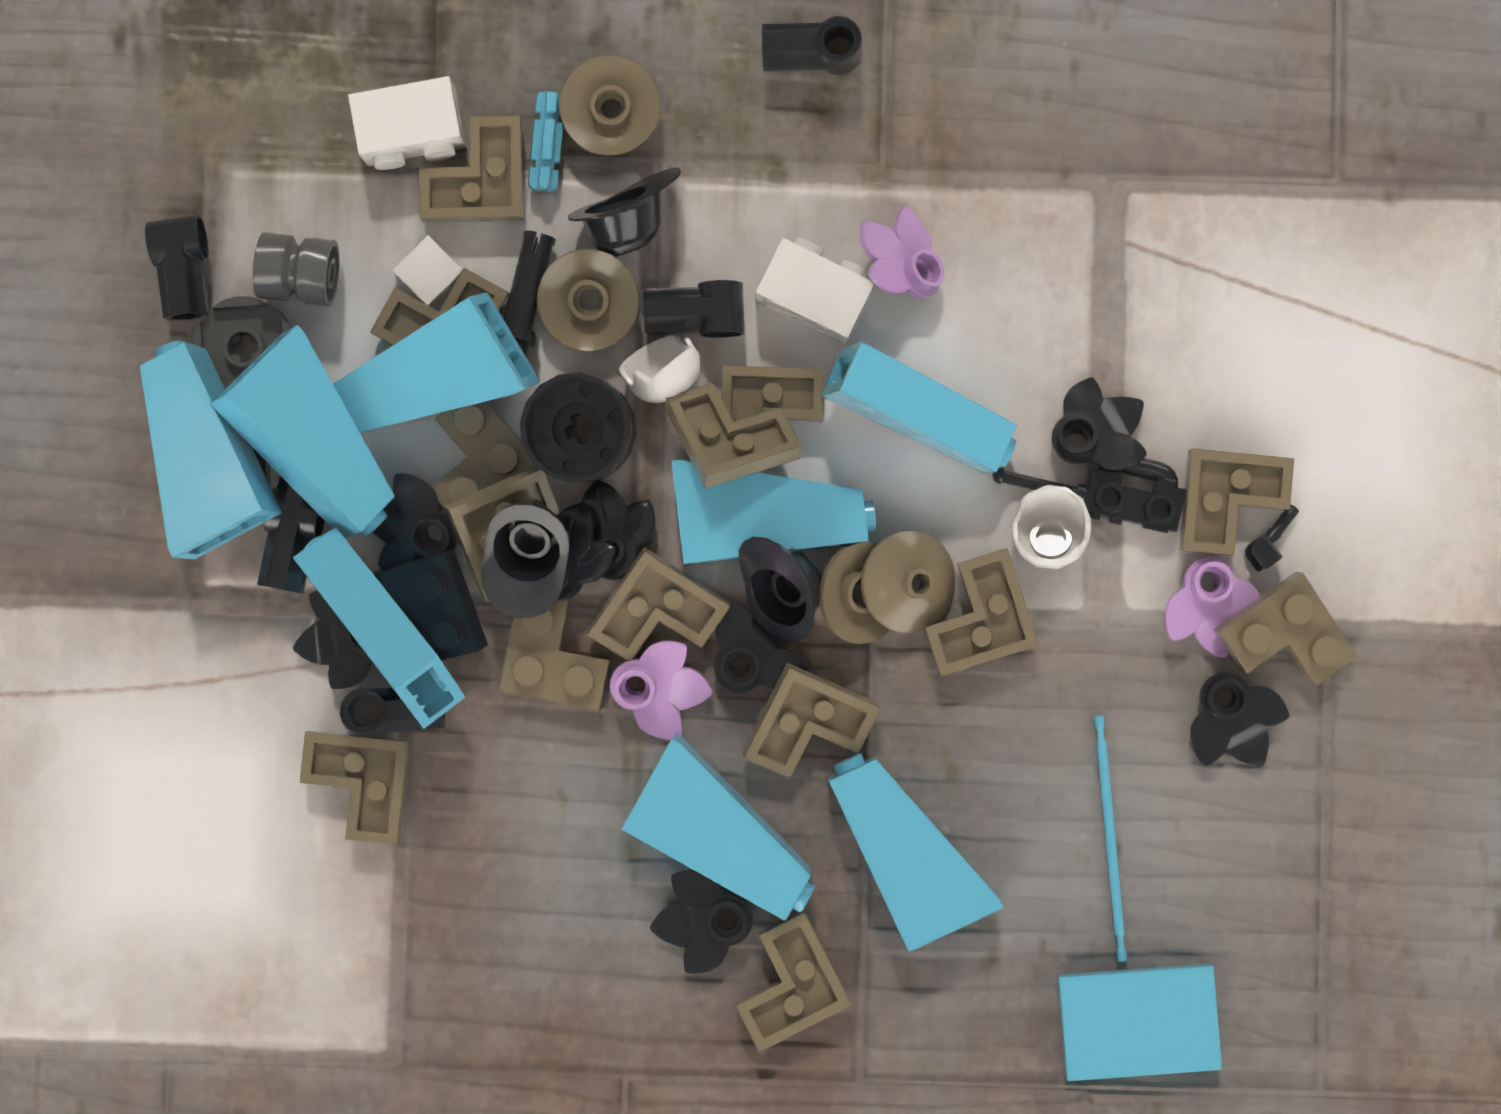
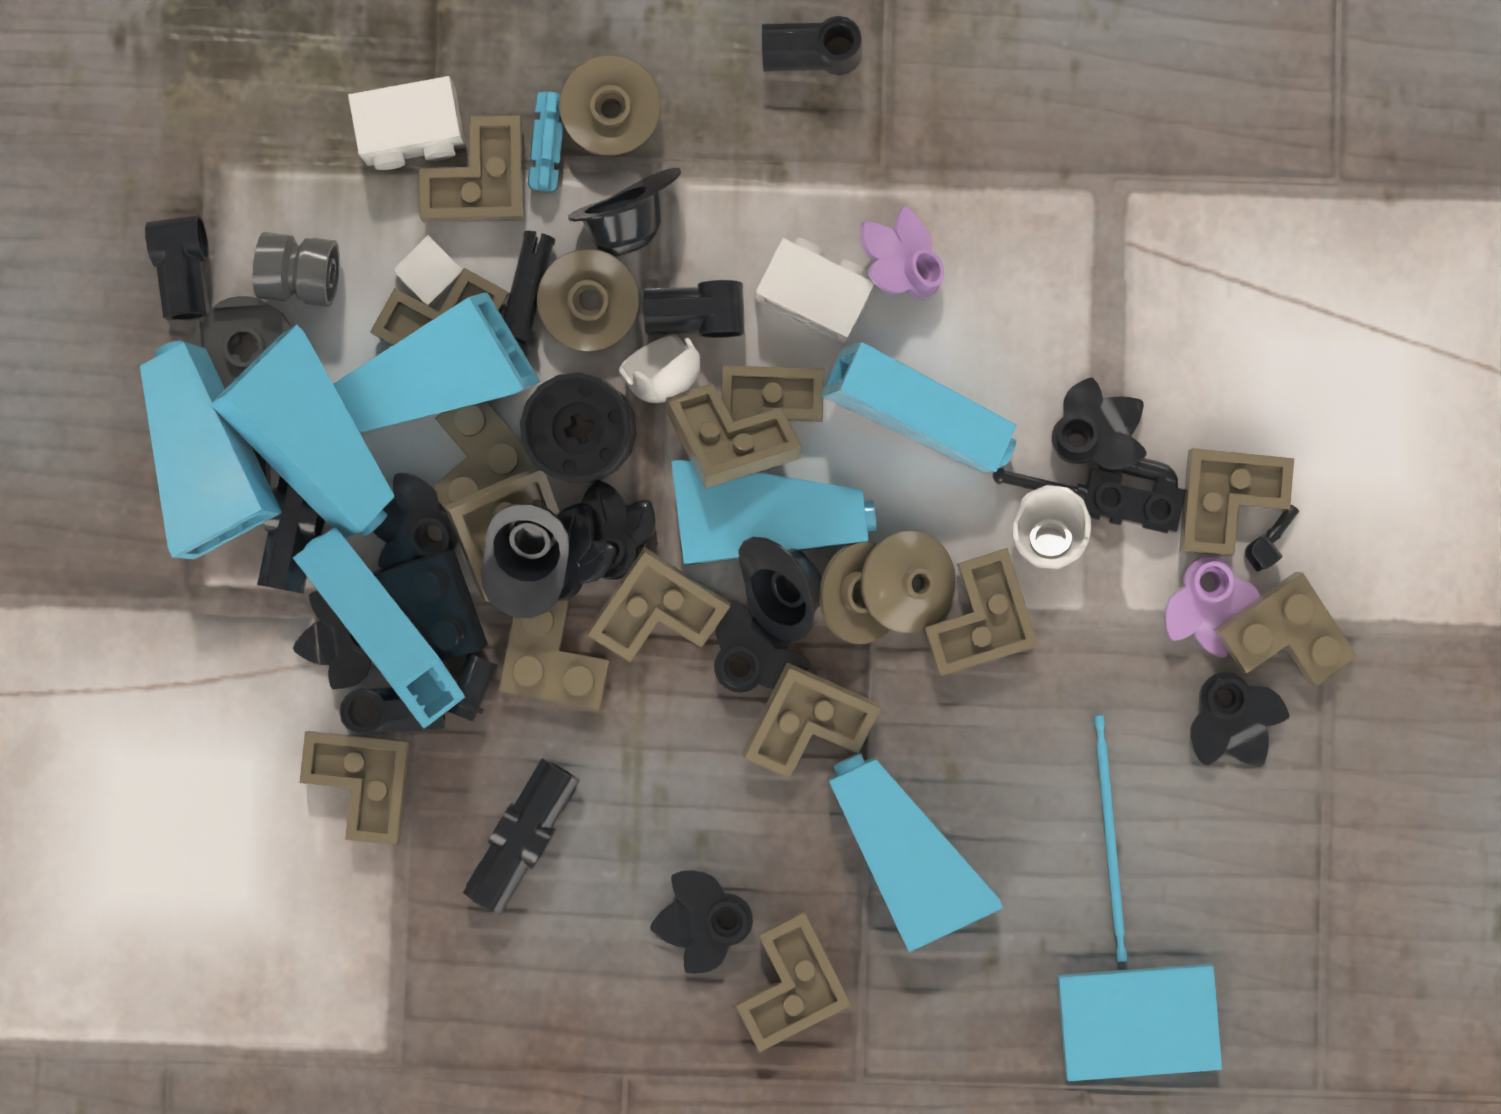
(473, 683): none -> black pin
(521, 836): none -> black piece
(667, 688): lavender plate -> none
(714, 831): medium azure slope -> none

